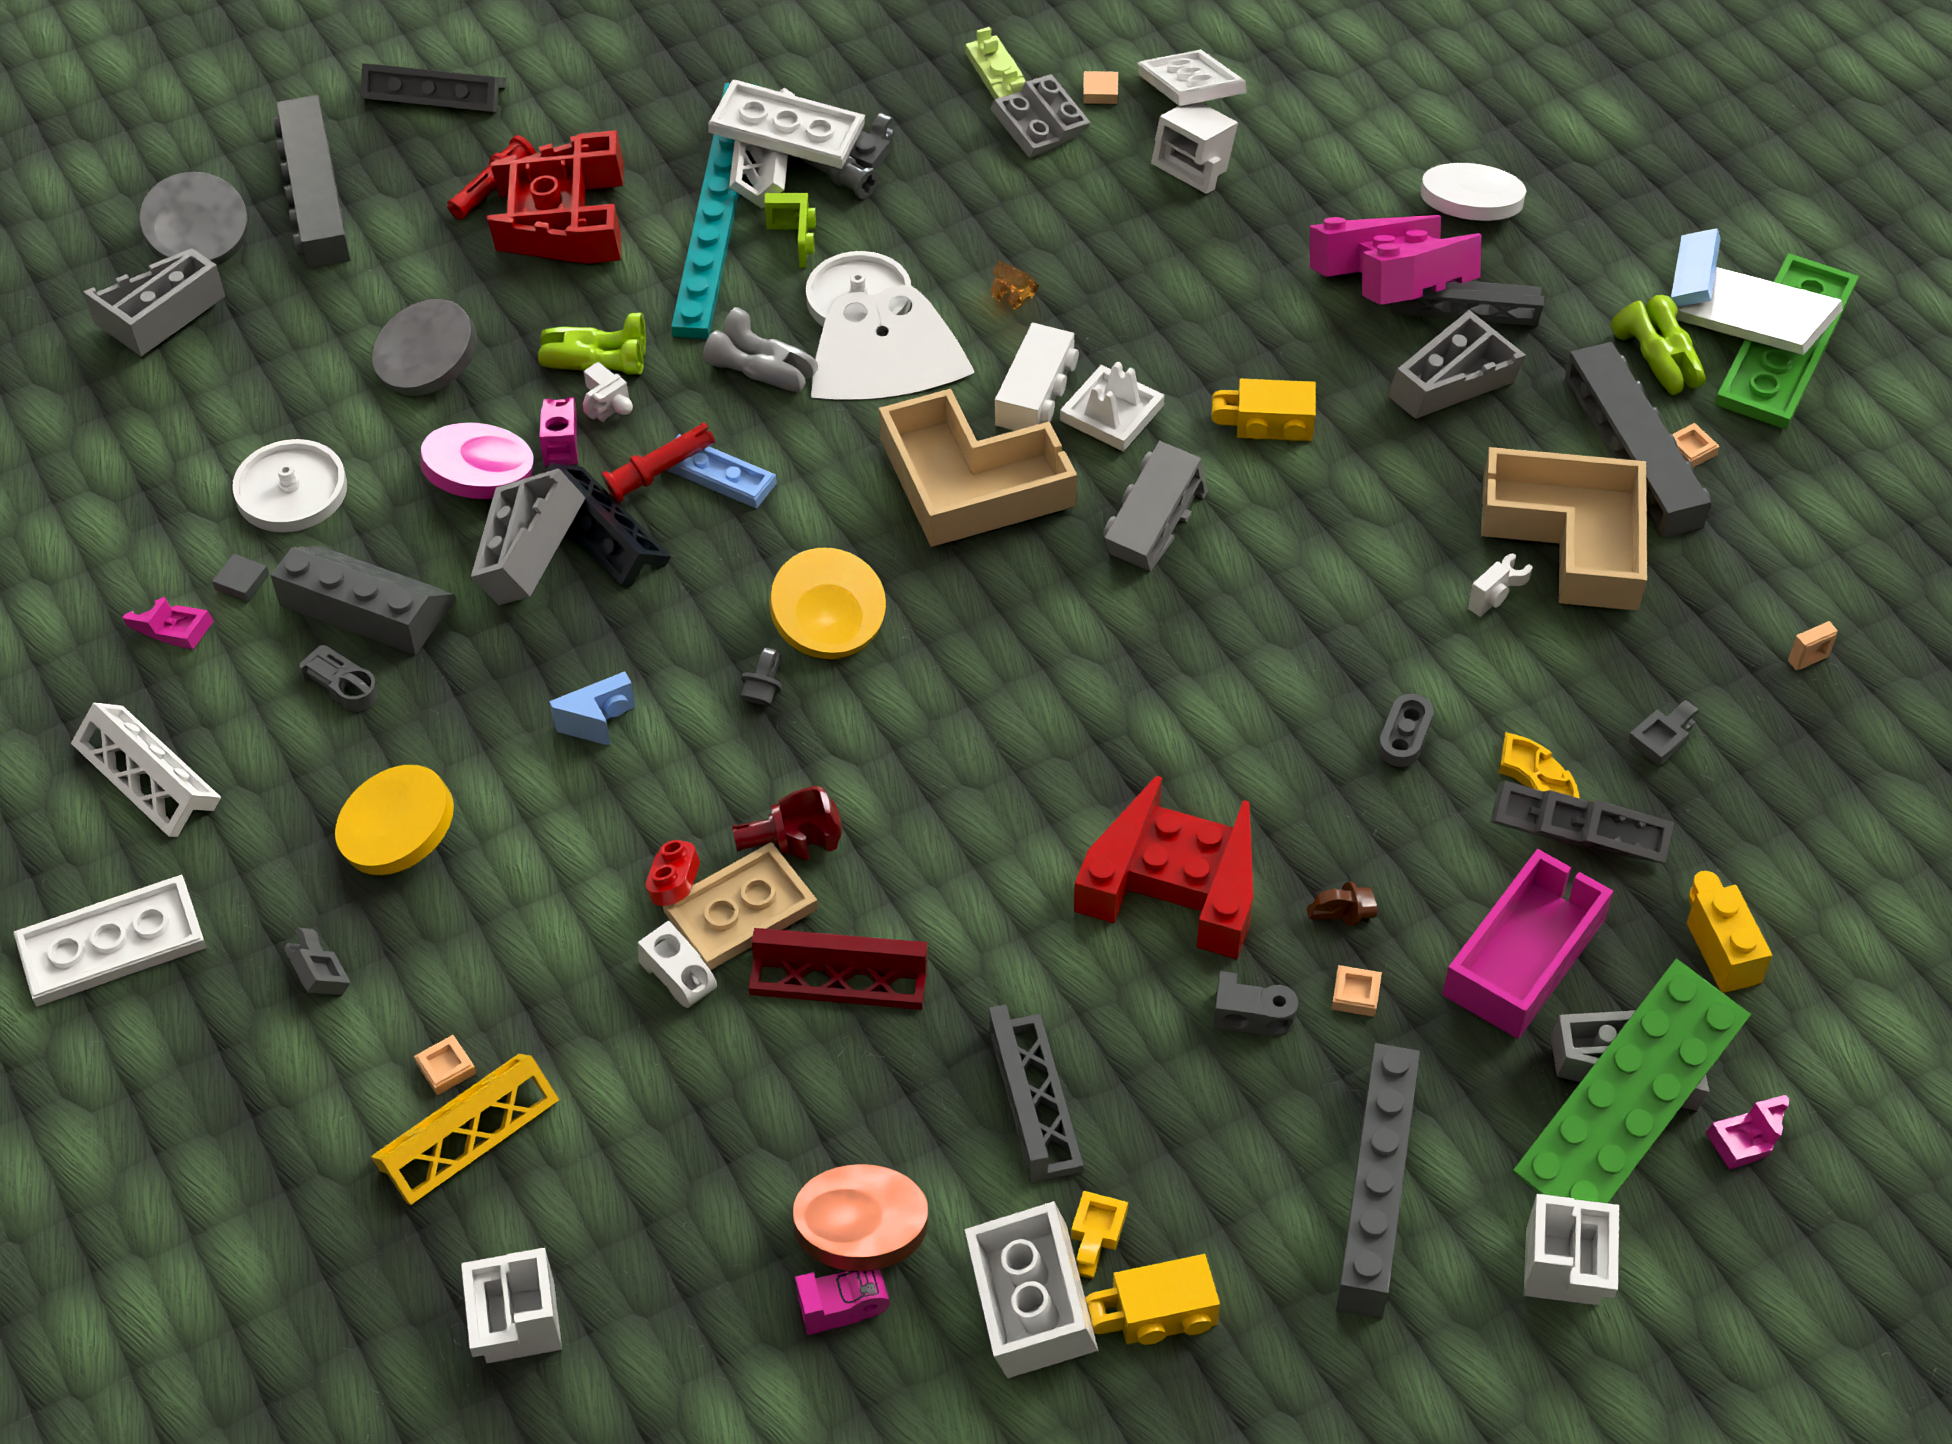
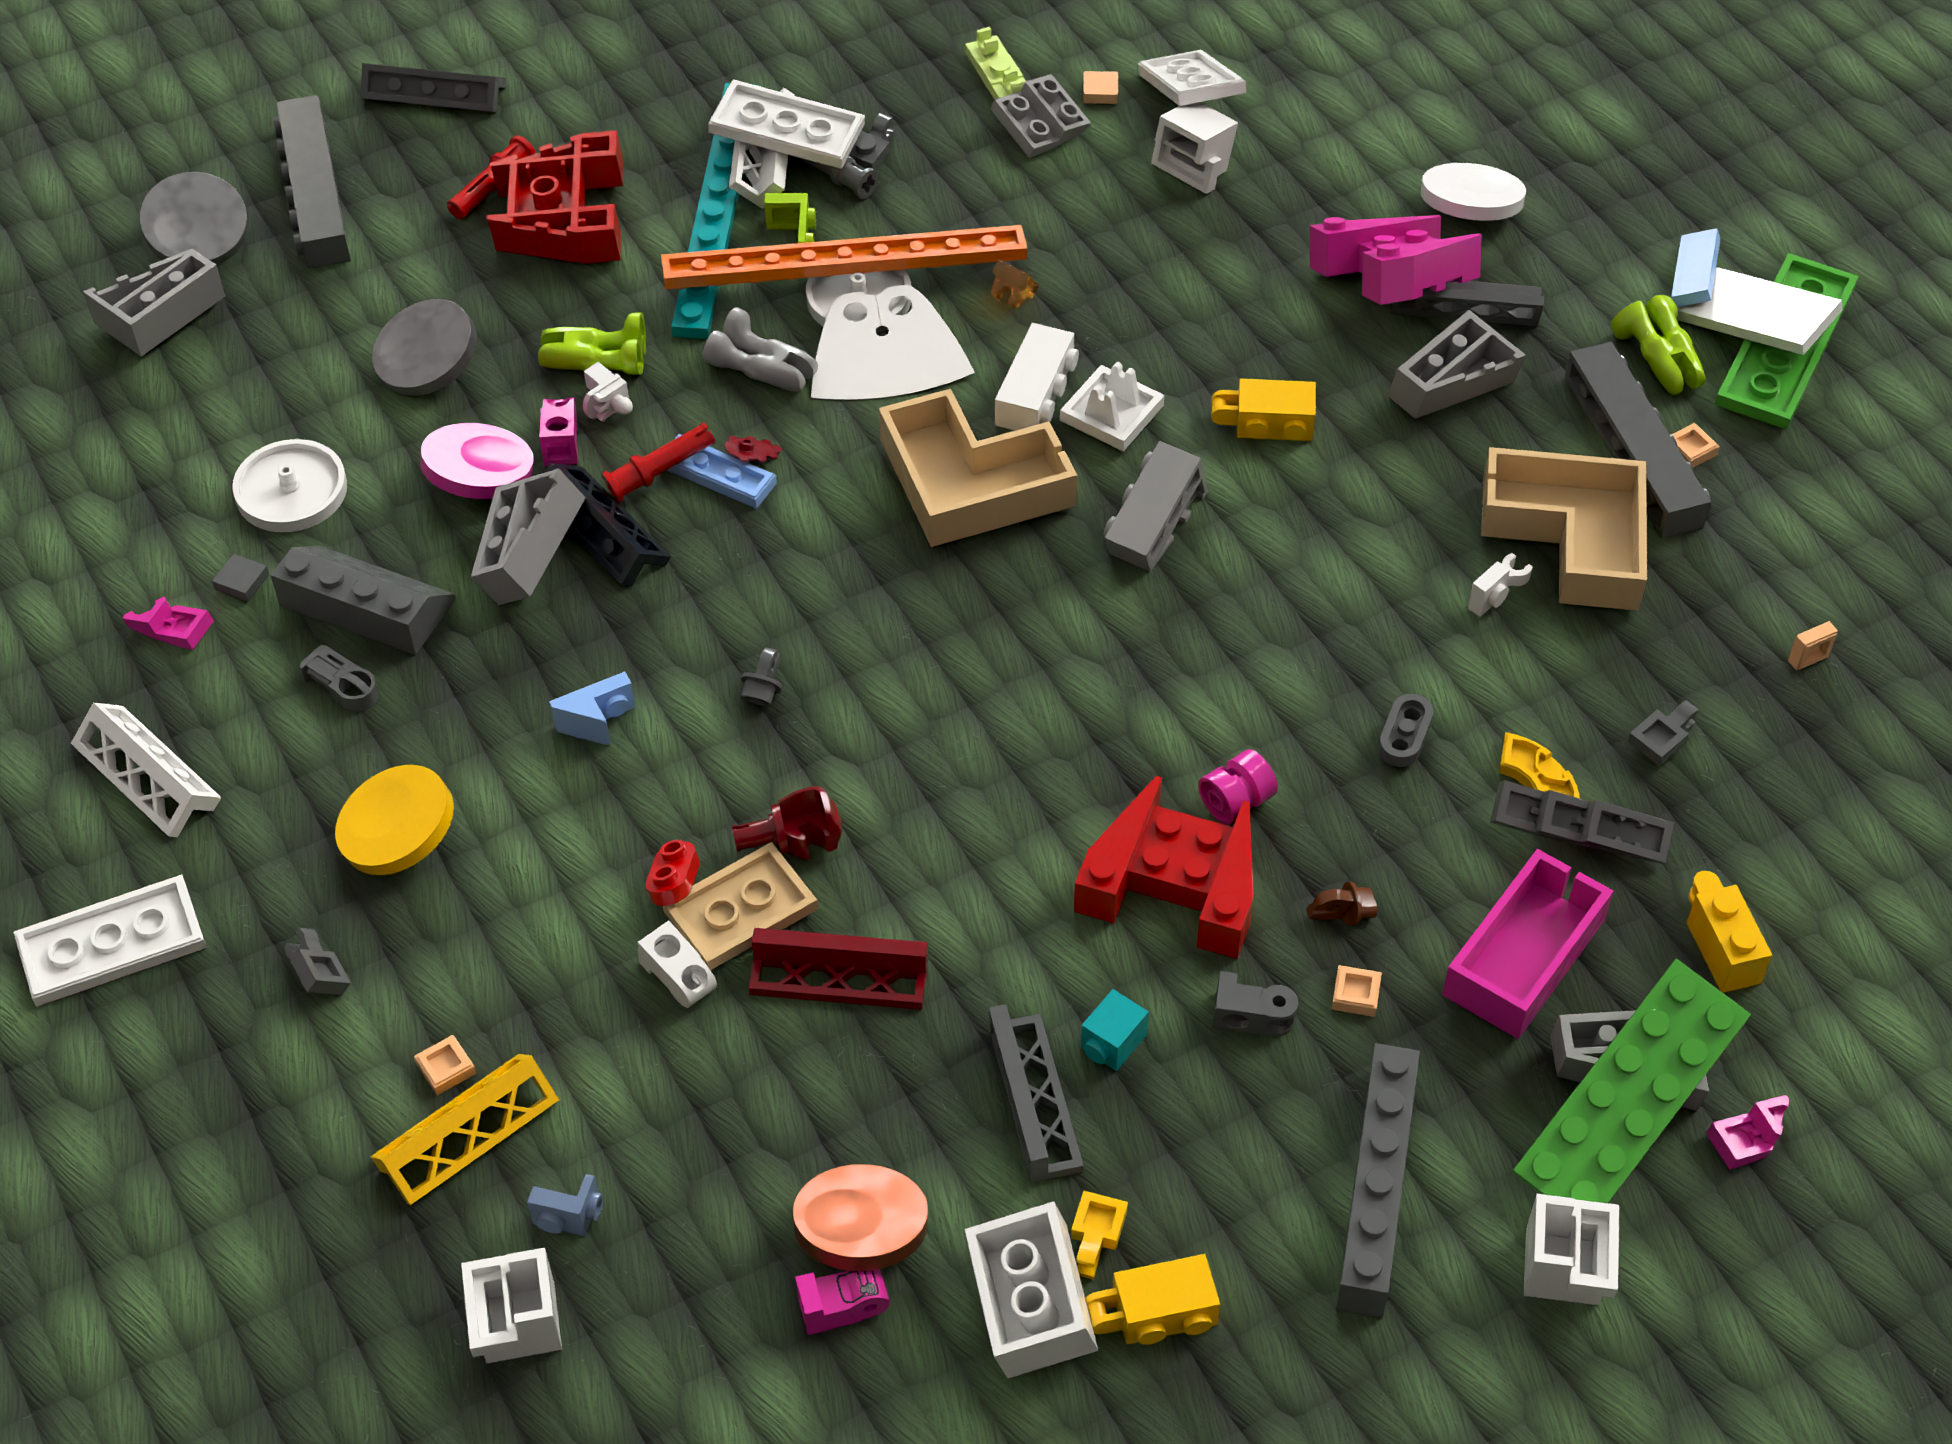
(564, 1212): none -> sand blue bracket
(751, 449): none -> dark red piece
(827, 603): yellow piece -> none
(843, 257): none -> orange plate
(1114, 1030): none -> teal brick
(1242, 778): none -> dark pink wheel

